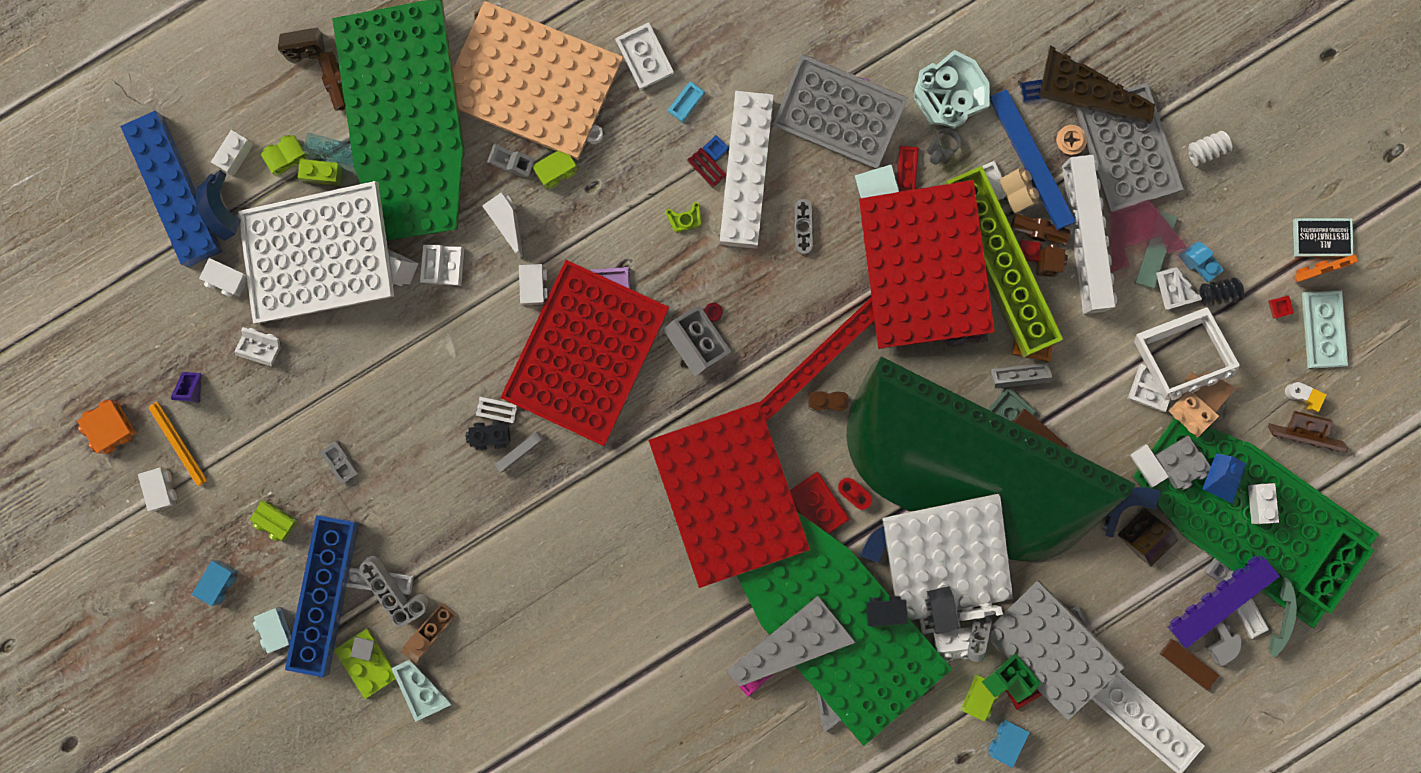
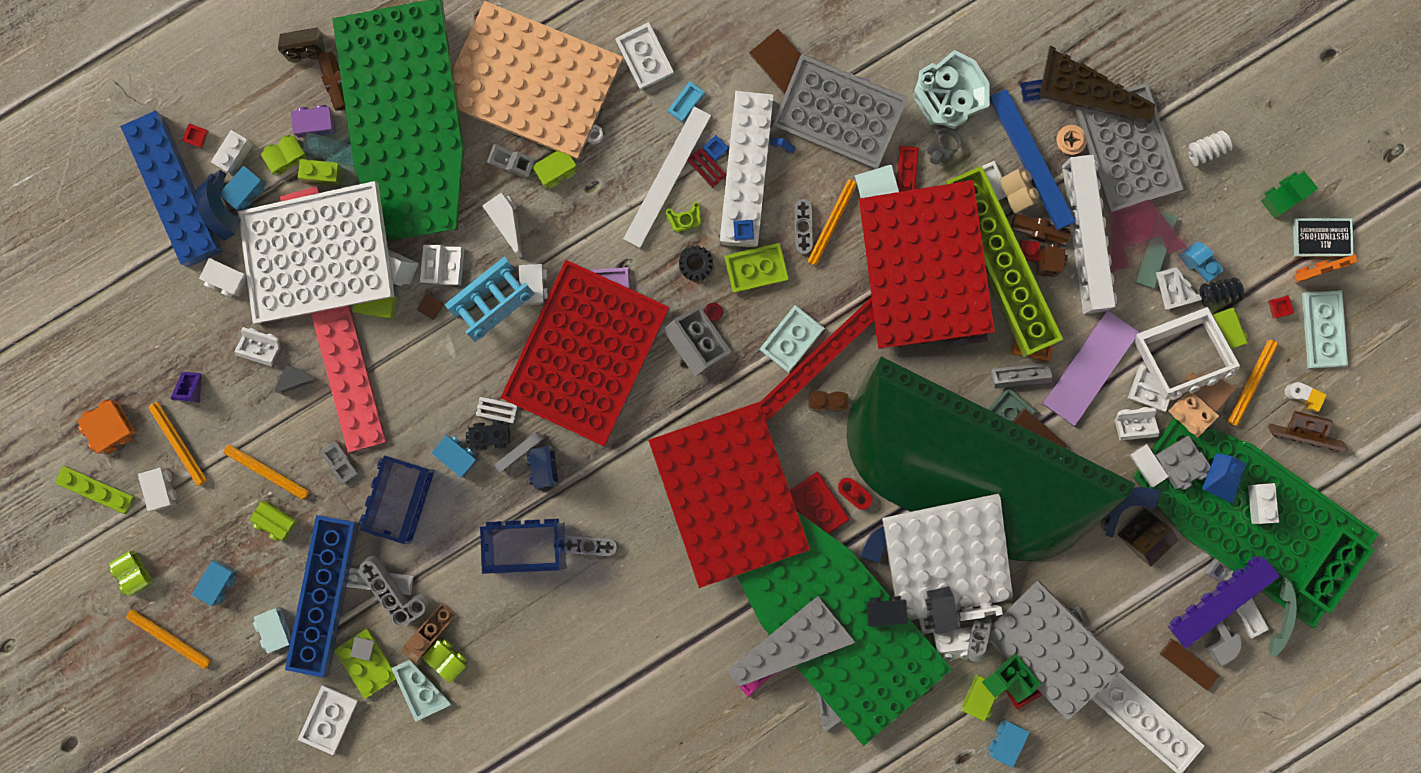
(94, 489): none -> lime plate
(130, 573): none -> lime brick
(168, 639): none -> light orange axle
(195, 135): none -> red plate
(242, 189): none -> dark azure brick
(266, 472): none -> light orange axle
(292, 379): none -> dark grey slope
(315, 121): none -> medium lavender brick
(328, 719): none -> white plate
(346, 370): none -> coral plate
(380, 308): none -> lime brick
(415, 506): none -> clear blue hose
(430, 306): none -> reddish brown tile
(445, 660): none -> lime brick
(455, 456): none -> dark azure brick
(481, 286): none -> medium azure fence
(487, 547): none -> clear blue hose
(543, 467): none -> dark blue slope
(583, 552): none -> light grey beam
(667, 177): none -> white tile
(696, 274): none -> black tyre
(743, 230): none -> blue tile
(756, 268): none -> lime plate
(777, 59): none -> reddish brown tile
(780, 142): none -> blue tile
(791, 339): none -> light aqua tile
(832, 222): none -> light orange axle
(1090, 368): none -> lavender tile
(1136, 424): none -> white bracket
(1230, 327): none -> lime brick
(1253, 382): none -> light orange axle
(1290, 192): none -> green brick

